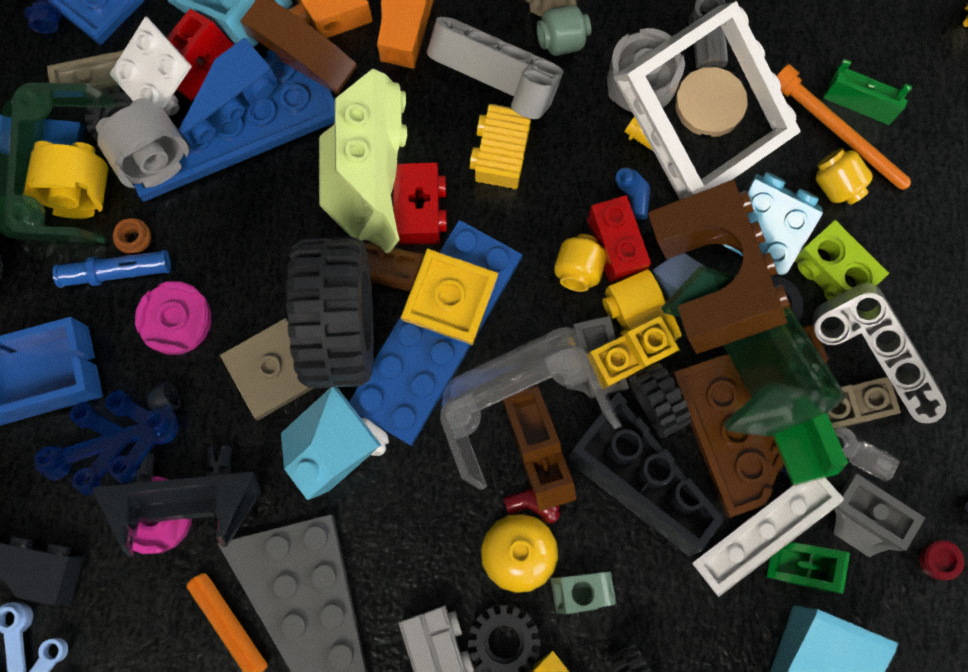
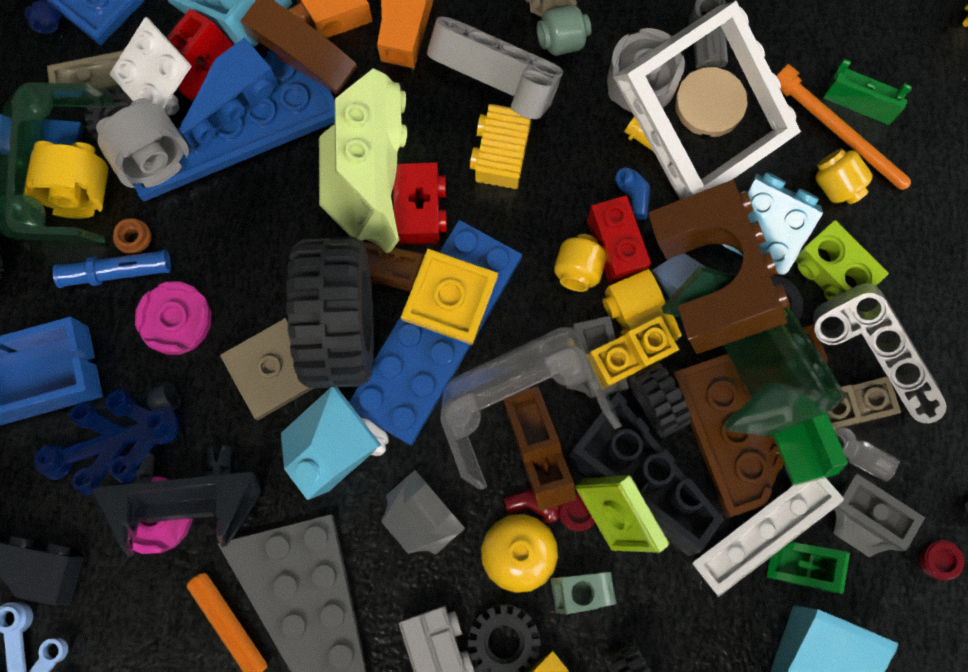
(419, 517): none -> dark grey slope
(576, 515): none -> dark red tile
(621, 514): none -> lime plate

